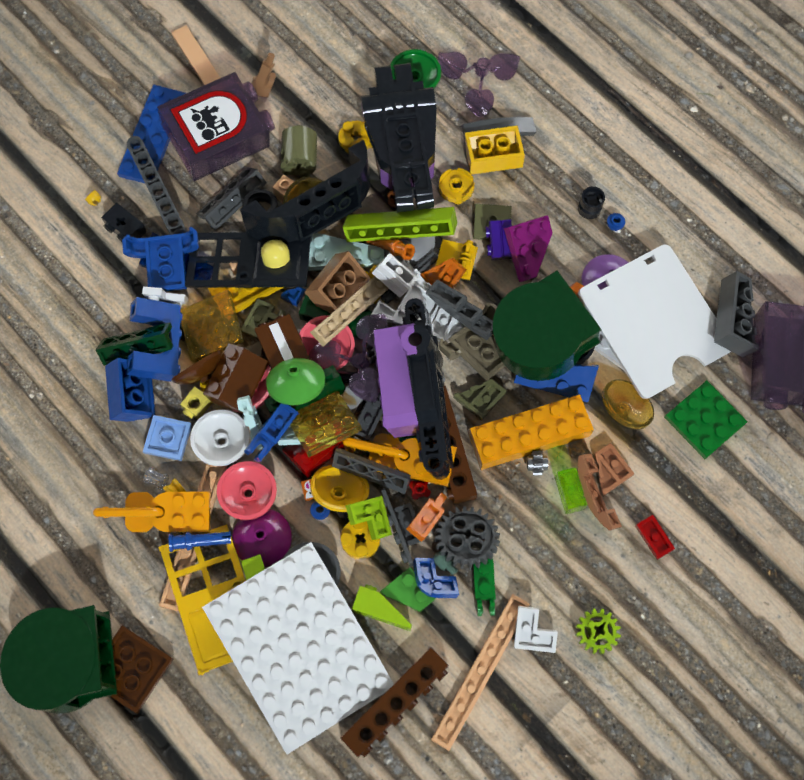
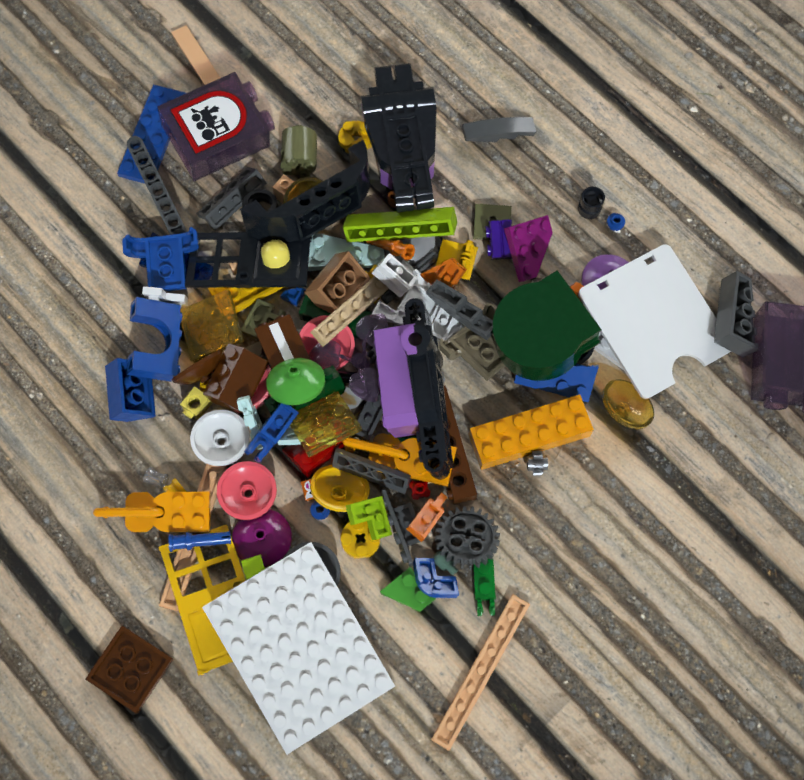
(59, 659): dark green brick -> none
(93, 198): yellow hinge -> none
(122, 223): black brick -> none
(146, 340): dark green fence -> none
(167, 438): light blue plate -> none
(264, 80): medium nougat animal -> none
(352, 737): reddish brown brick -> none
(376, 606): lime slope -> none
(423, 66): green dish -> none
(452, 194): yellow plate -> none
(479, 101): clear purple plant -> none
(481, 398): olive wing -> none
(494, 150): yellow slope -> none
(529, 636): white plate -> none
(570, 490): clear neon green brick -> none
(594, 500): nougat slope -> none
(605, 636): lime gear -> none
(611, 468): nougat wing -> none
(655, 537): red plate -> none
(705, 419): green plate -> none

